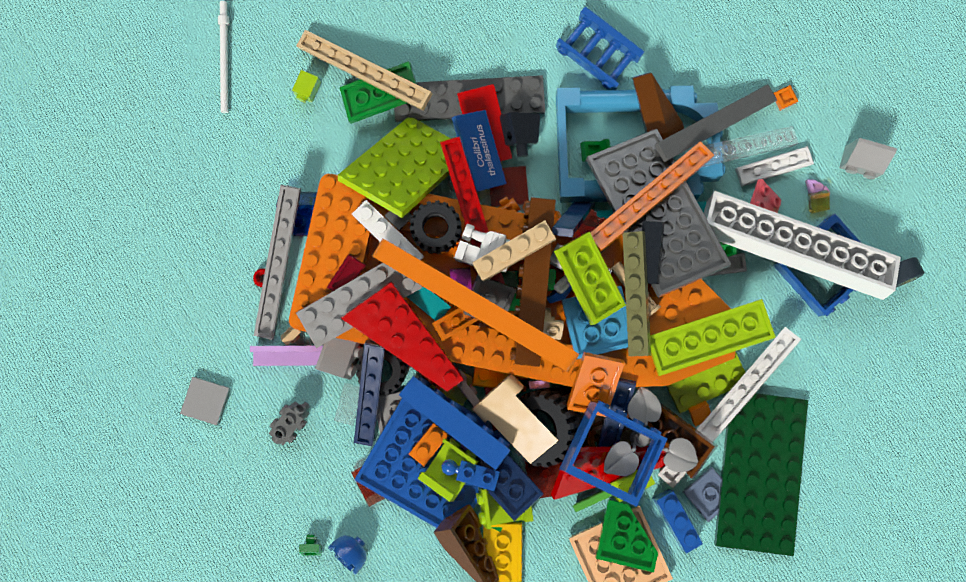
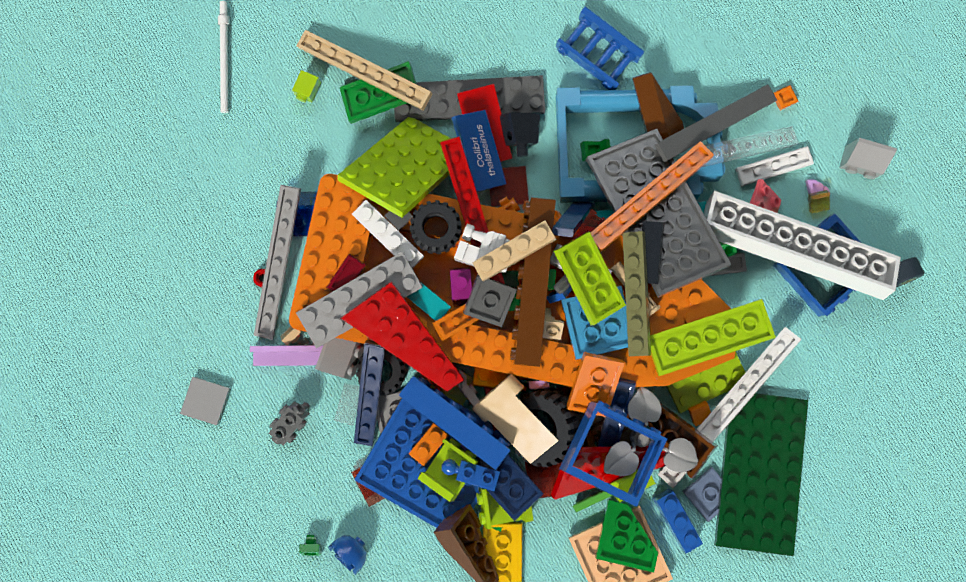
(476, 305): orange beam -> none

